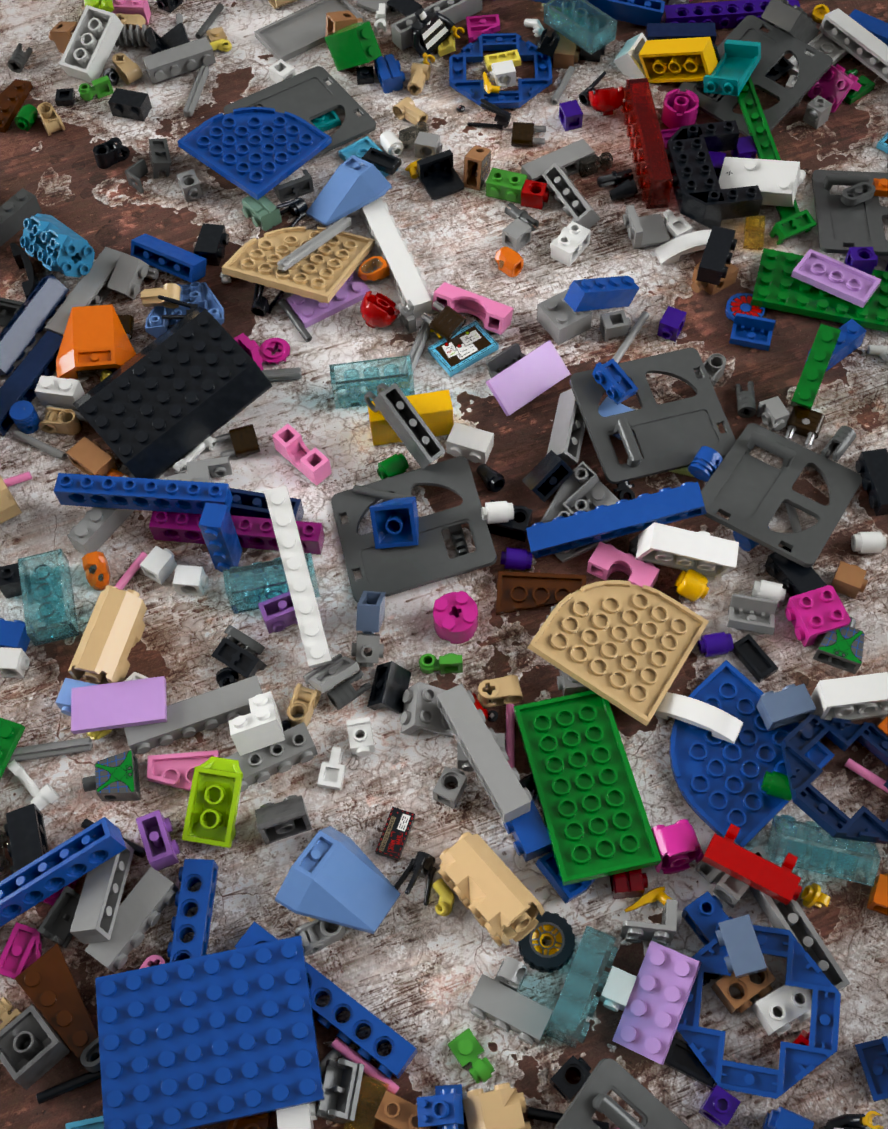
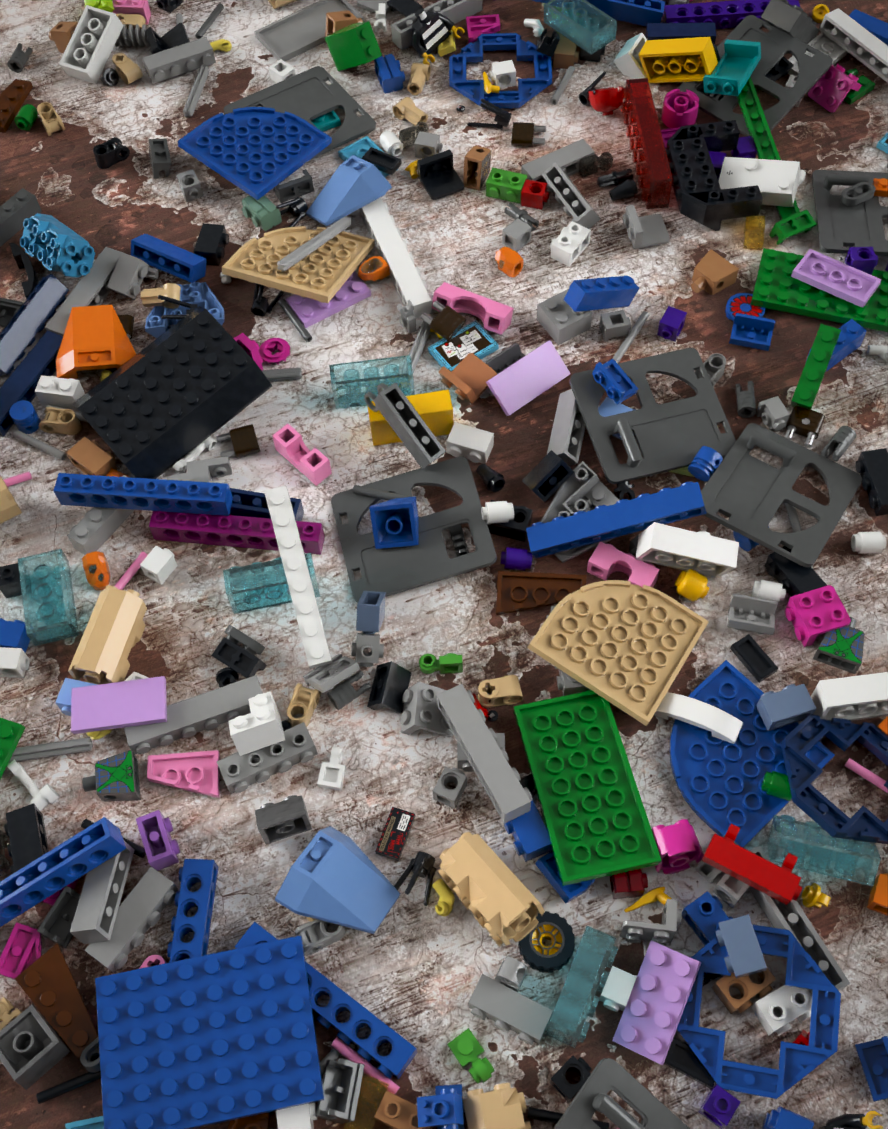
(65, 97): black plate -> none
(101, 88): bright green plate -> none
(130, 104): black brick -> none
(135, 173): dark grey bracket -> none
(190, 580): white brick -> none
(213, 802): lime slope -> none
(216, 34): tan plate -> none
(220, 536): blue brick -> none
(278, 612): medium lavender brick -> none
(358, 728): white brick -> none
(365, 75): black plate -> none
(378, 310): red cylinder -> none
(392, 466): green brick -> none
(455, 617): dark pink brick -> none
(468, 378): none -> nougat bracket
(502, 56): light yellow plate -> none
(510, 734): bright pink piece -> none
(570, 115): dark purple brick -> none
(676, 225): white plate -> none
(682, 245): white slope -> none
(715, 644): dark purple brick -> none
(717, 255): black brick -> none
(817, 112): light grey brick -> none
(849, 580): medium nougat brick -> none

